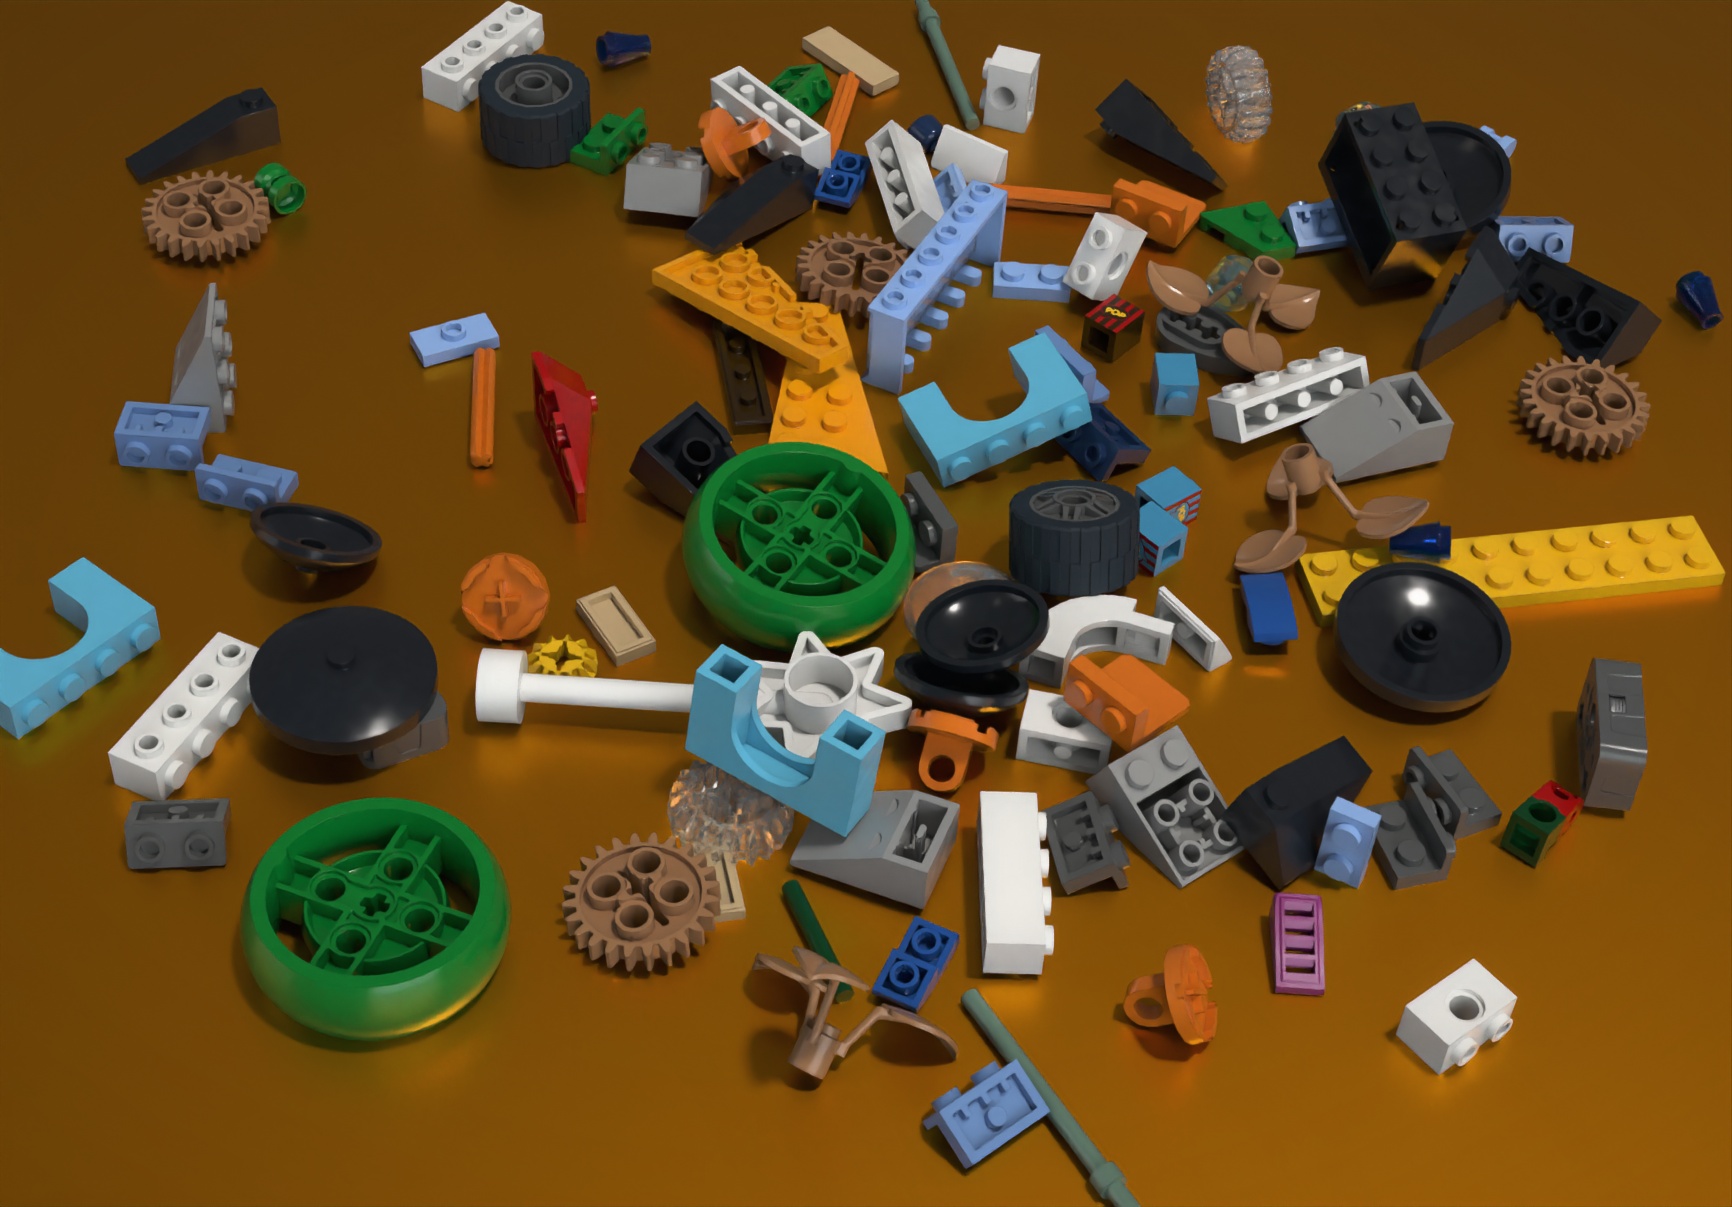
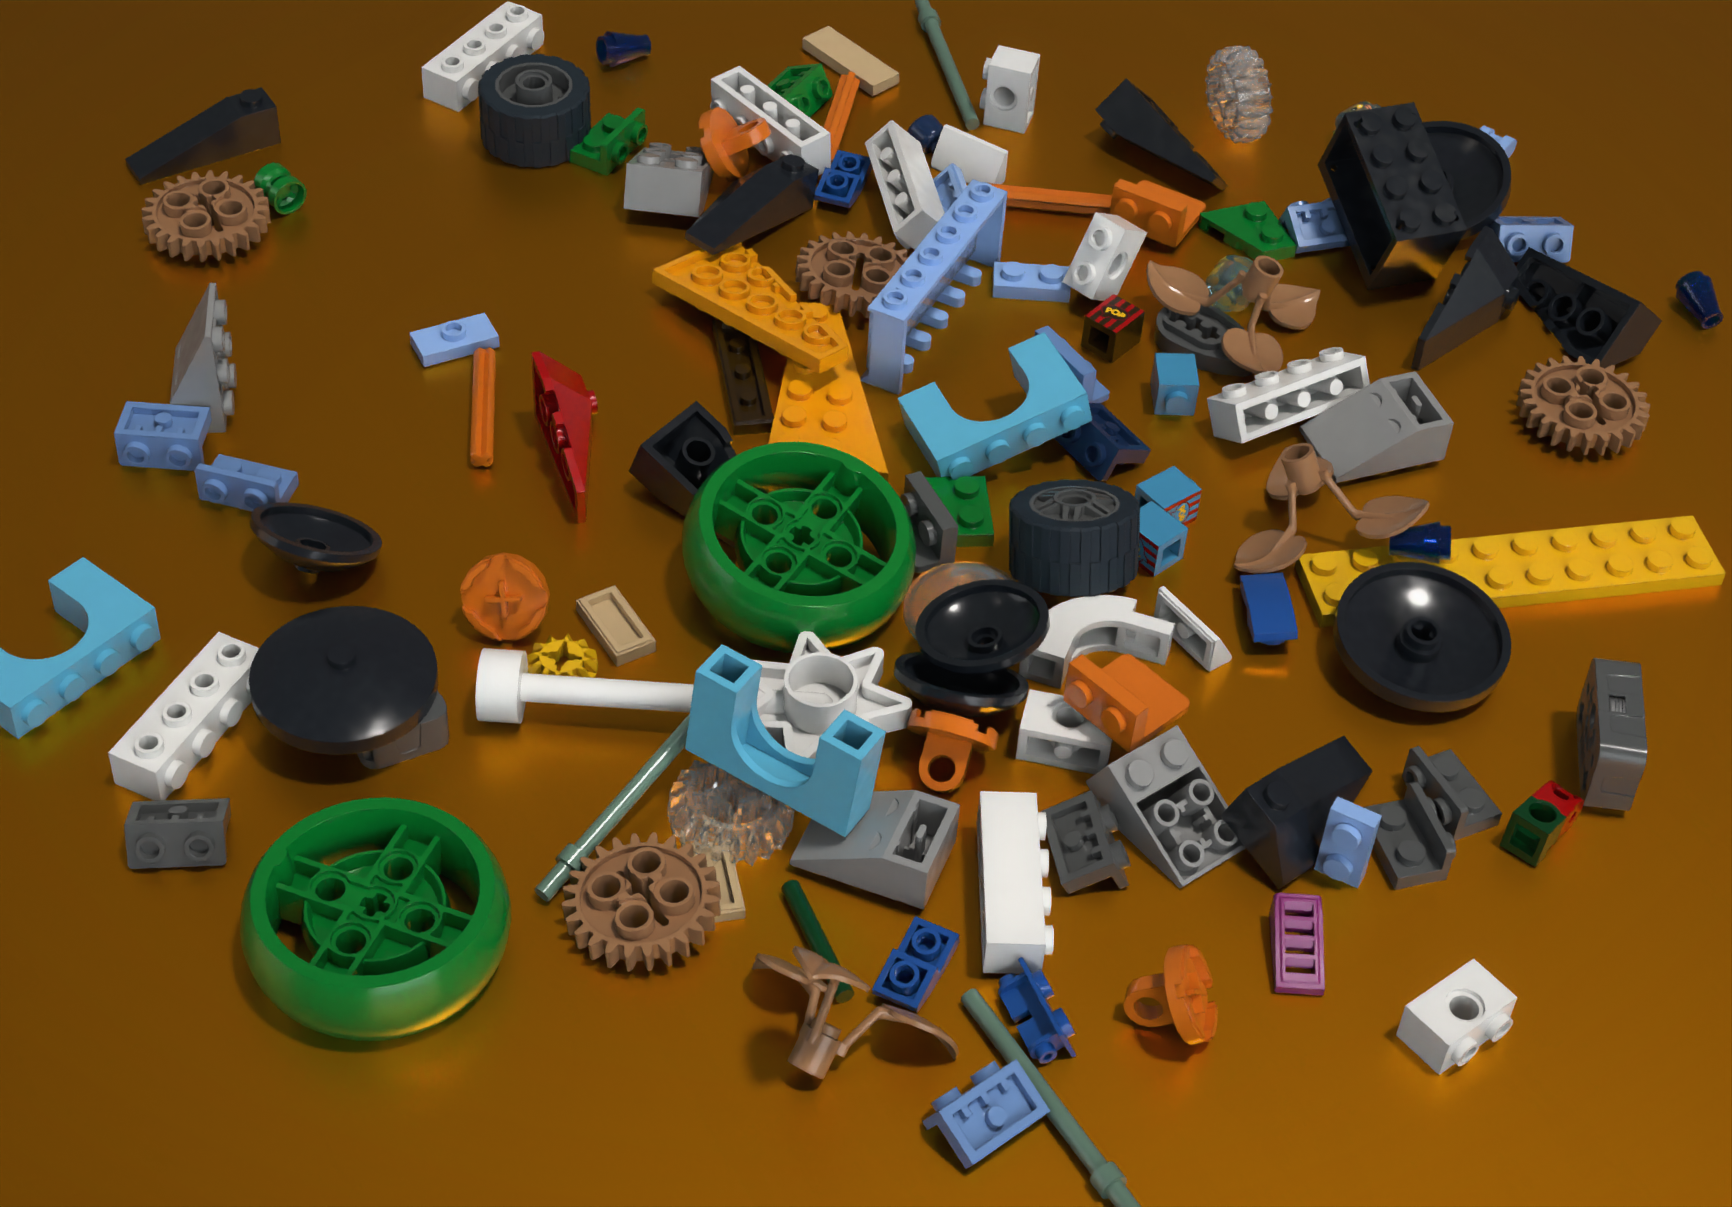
(570, 856): none -> sand green bar
(969, 506): none -> green wing
(1047, 1028): none -> blue hinge

